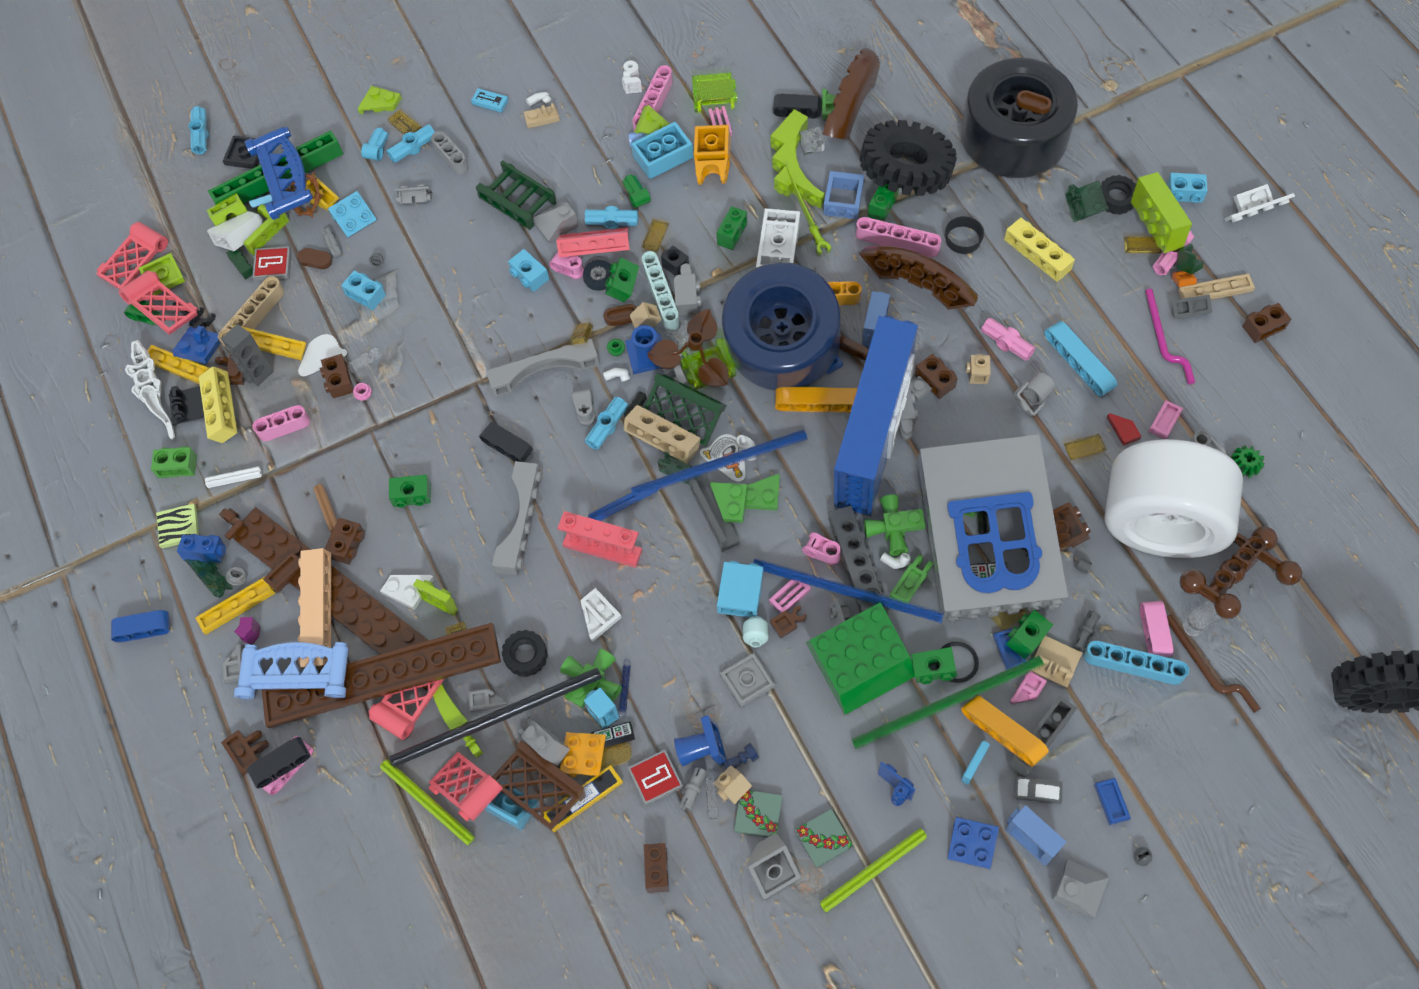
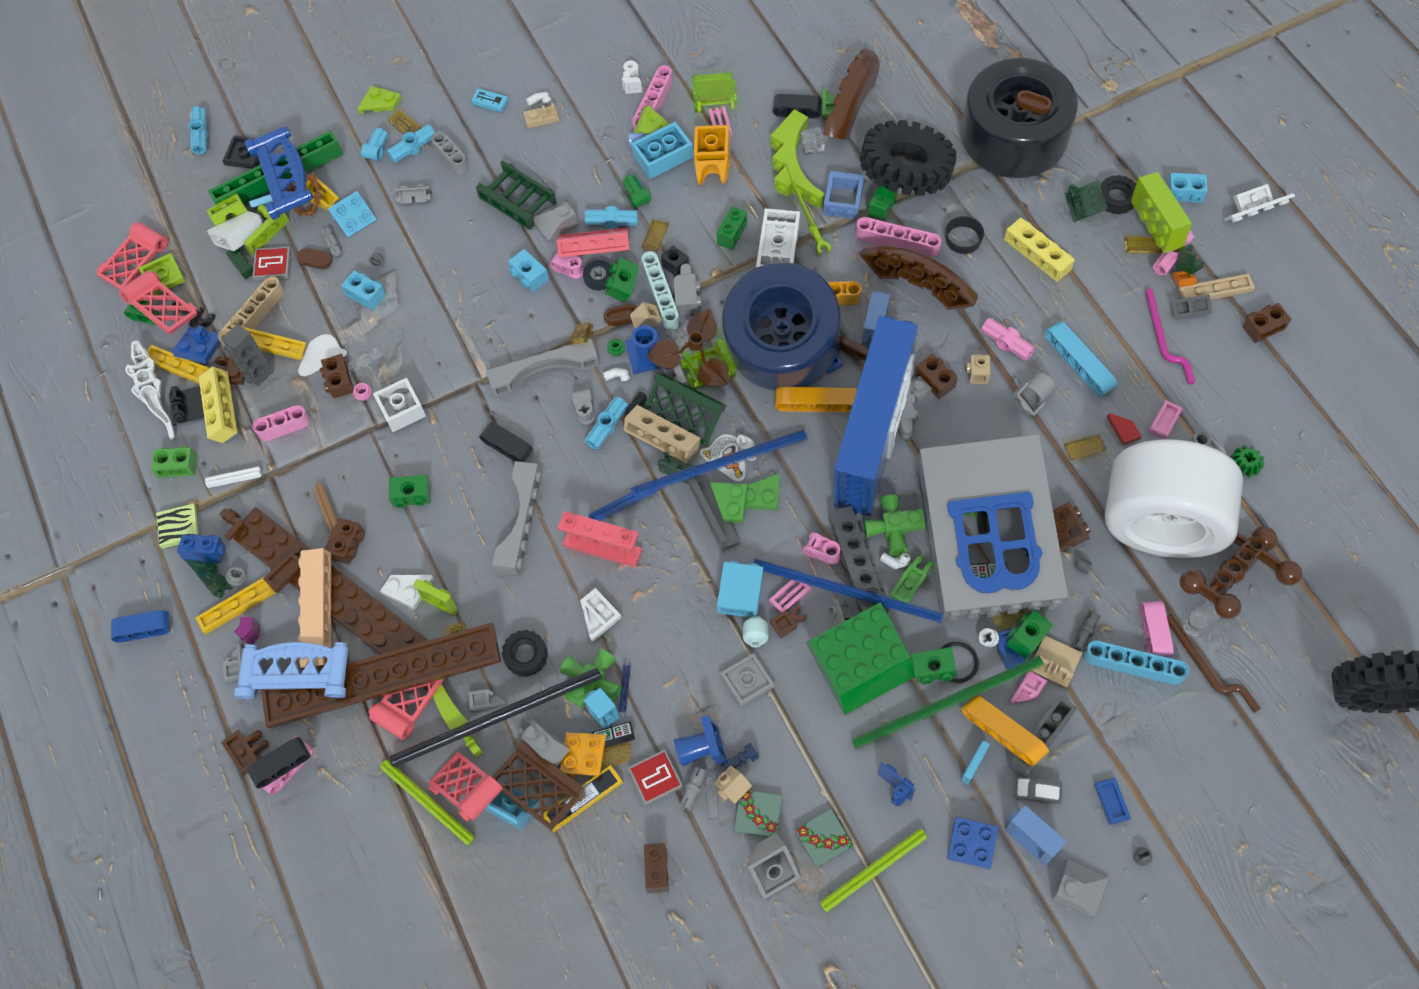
(399, 404): none -> white brick
(983, 640): none -> white bush

